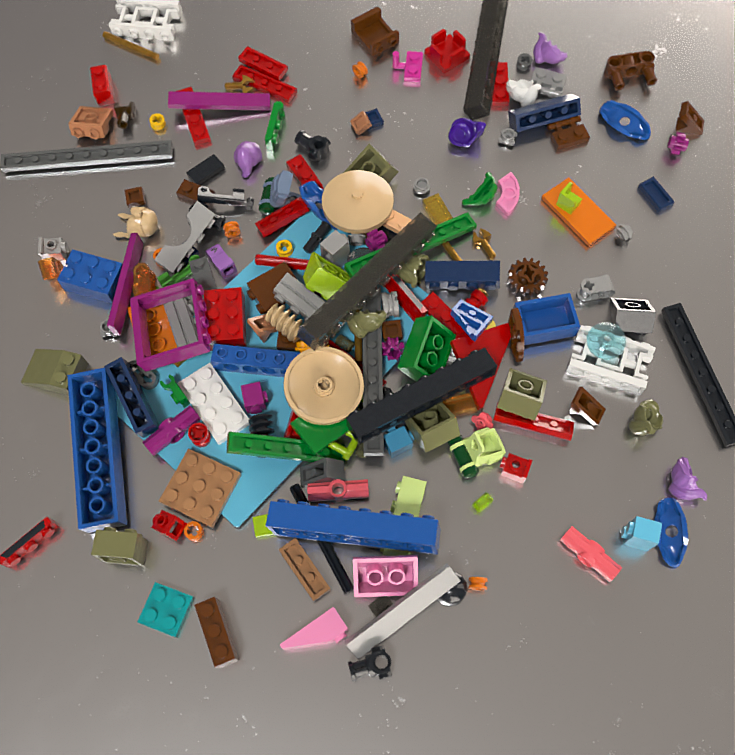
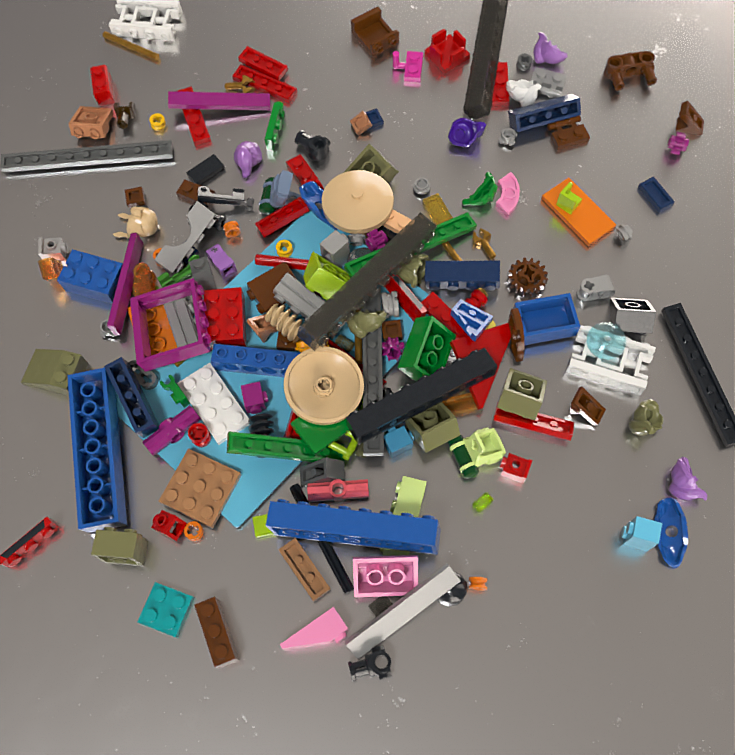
(317, 237): black axle -> none
(360, 70): orange bush -> none
(482, 417): coral plate -> none
(591, 554): coral piece -> none
(614, 112): blue piece -> none

